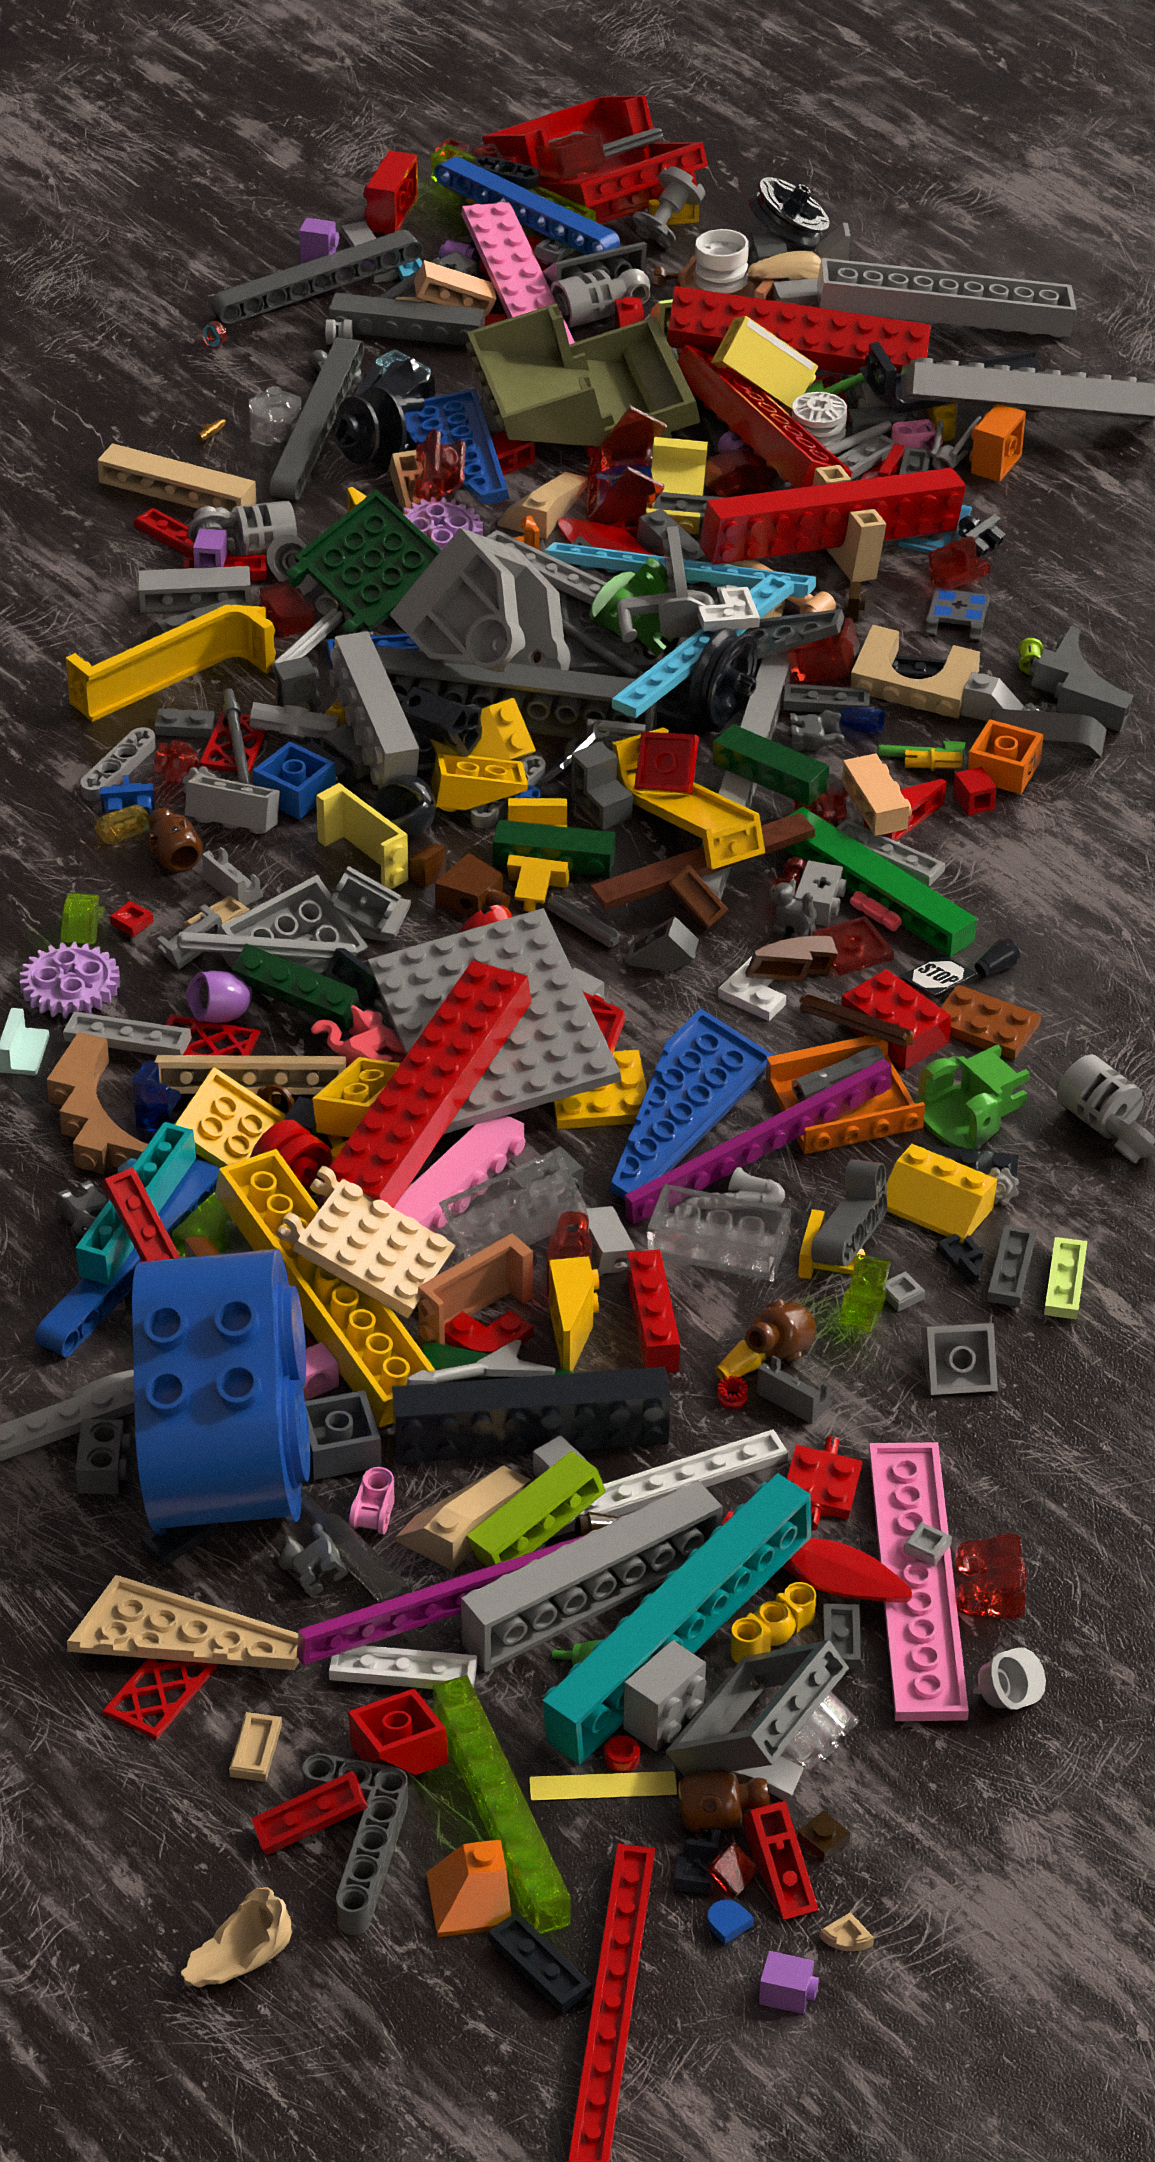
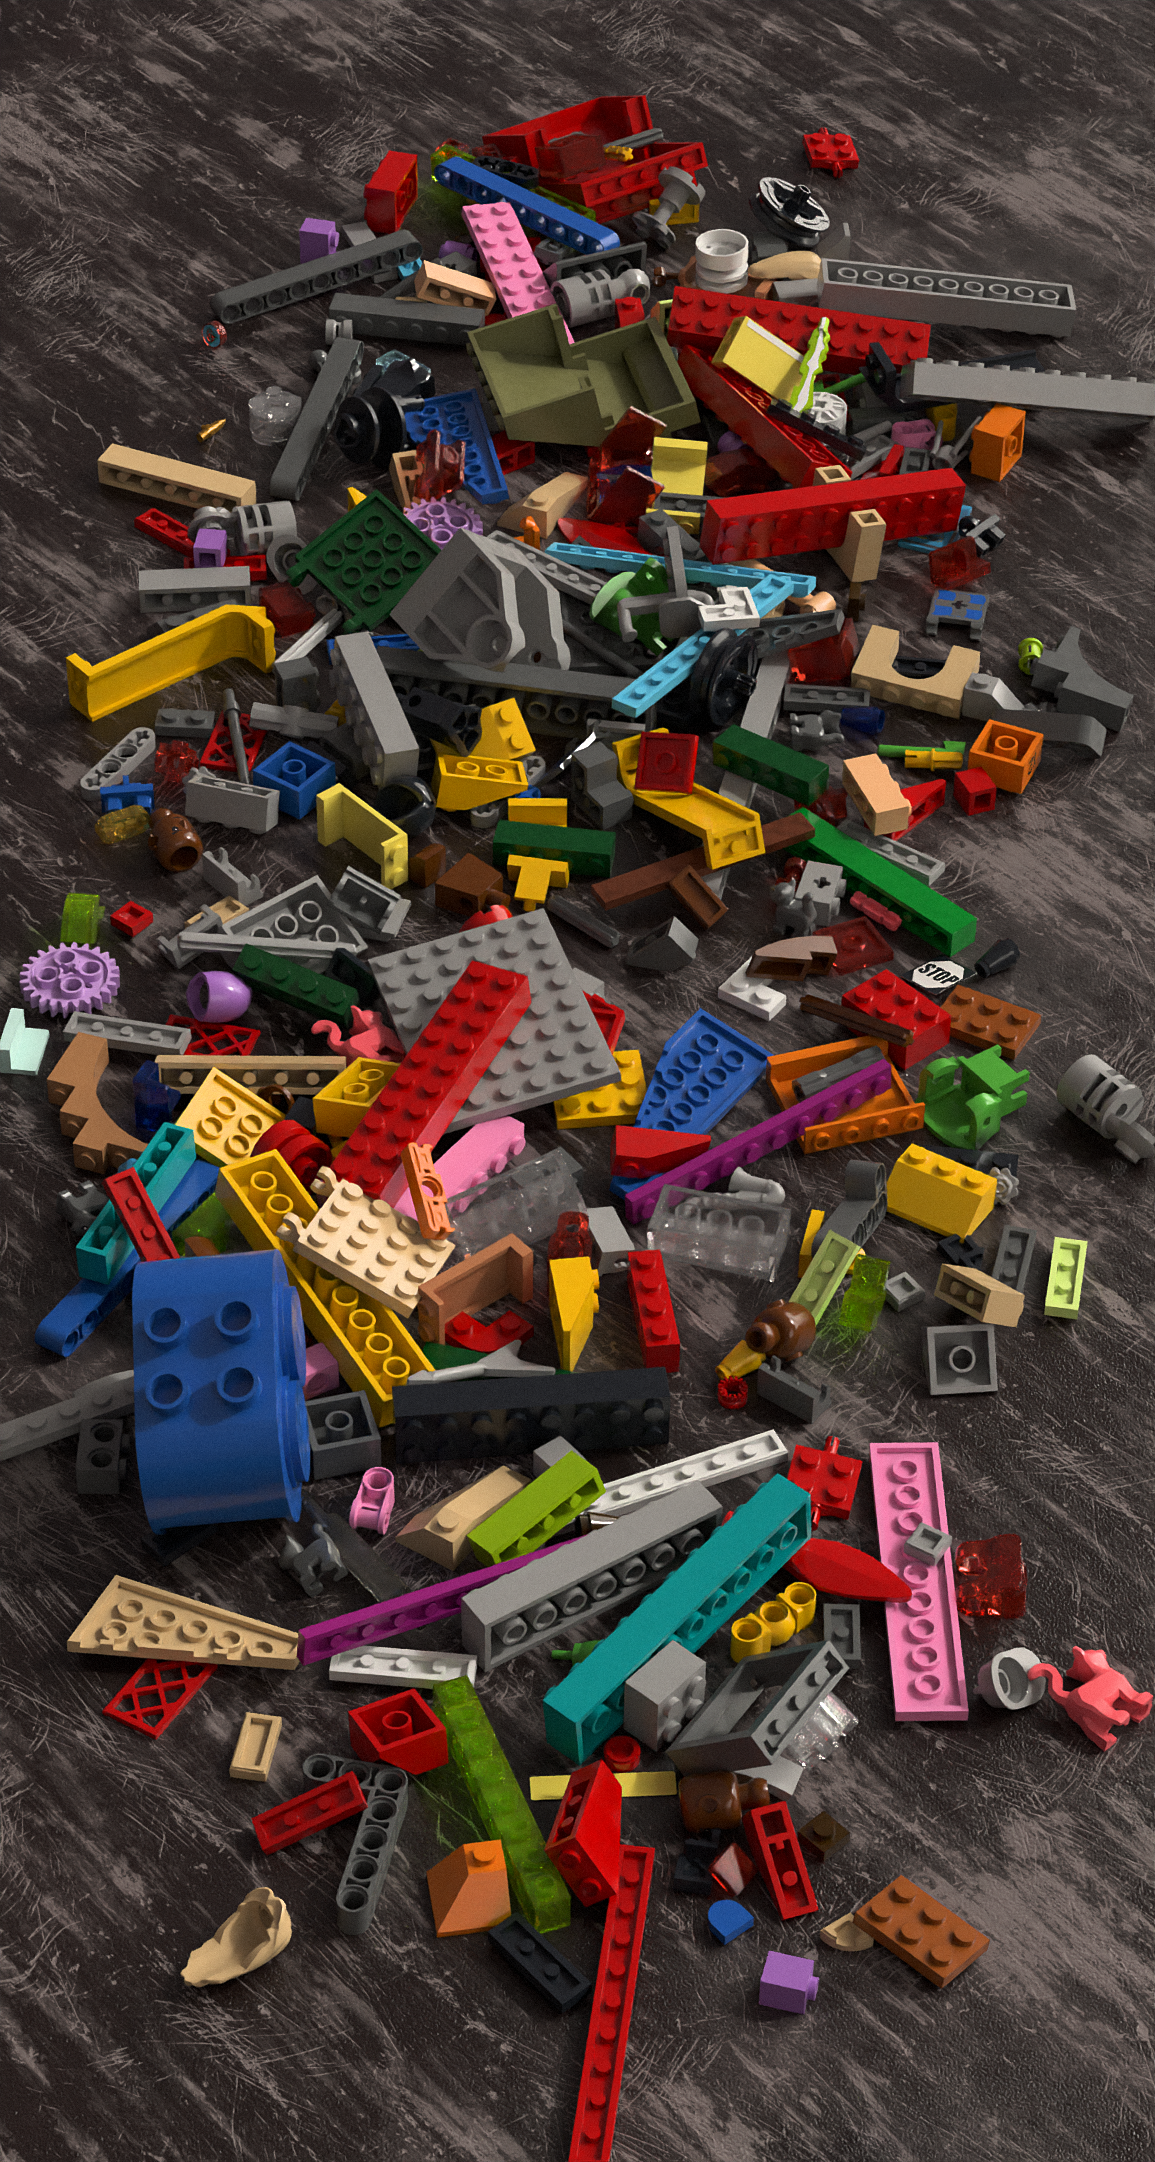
(429, 1210): none -> orange piece
(587, 1833): none -> red slope
(618, 153): none -> yellow axle
(649, 1152): none -> red slope
(811, 365): none -> lime sword
(825, 433): none -> black plate
(825, 1274): none -> yellowish green plate
(830, 151): none -> red plate
(921, 1931): none -> dark orange plate
(979, 1295): none -> tan brick
(1096, 1700): none -> coral animal

